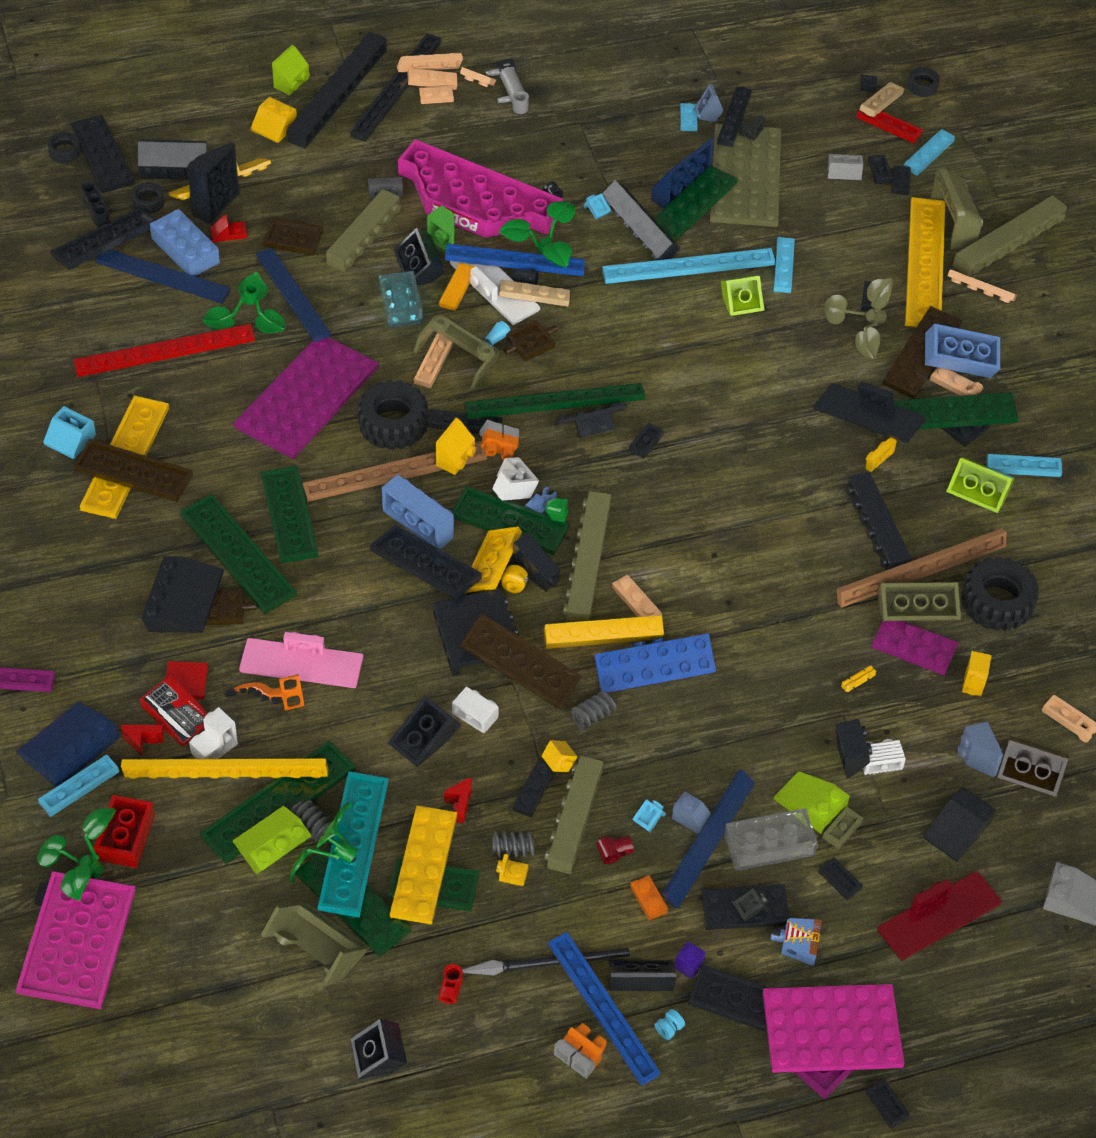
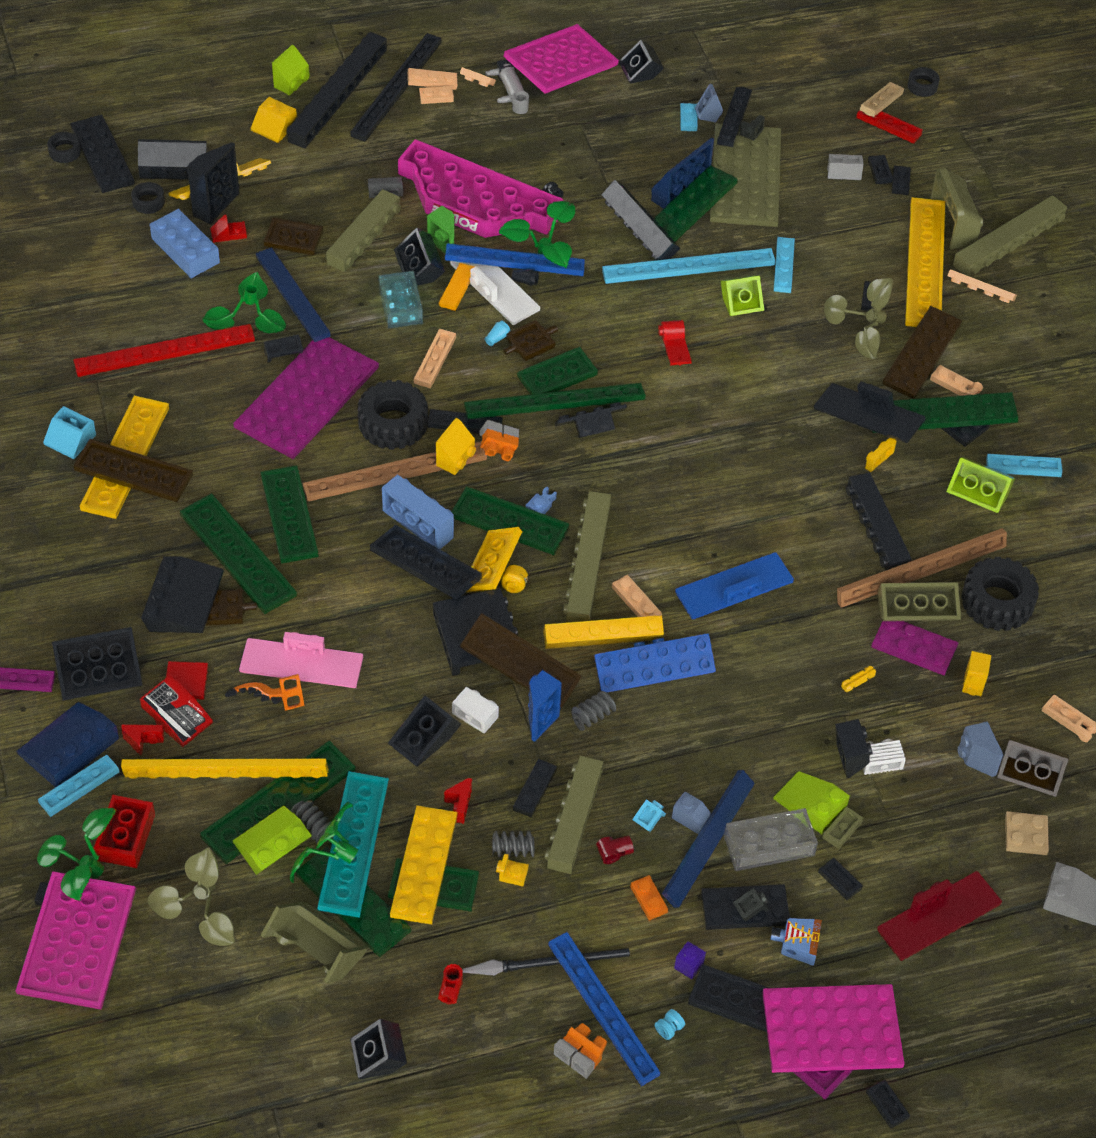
(95, 203): black beam -> none
(97, 663): none -> black slope
(103, 238): black plate -> none
(164, 275): dark blue tile -> none
(202, 869): none -> olive plant
(216, 739): white brick -> none
(282, 347): none -> black hinge
(430, 62): light nougat plate -> none
(464, 339): olive windscreen -> none
(514, 480): white brick -> none
(534, 293): tan plate -> none
(536, 562): black slope -> none
(543, 703): none -> blue slope
(557, 509): green piece -> none
(558, 372): none -> dark green plate
(559, 756): yellow brick -> none
(561, 58): none -> dark pink plate
(597, 206): medium azure bracket -> none
(641, 63): none -> black slope
(641, 975): black slope -> none
(646, 440): black plate -> none
(674, 341): none -> red door
(734, 585): none -> blue bracket
(868, 83): black plate -> none
(929, 151): medium azure plate -> none
(960, 824): black slope -> none
(962, 350): medium blue brick -> none
(1026, 833): none -> tan plate

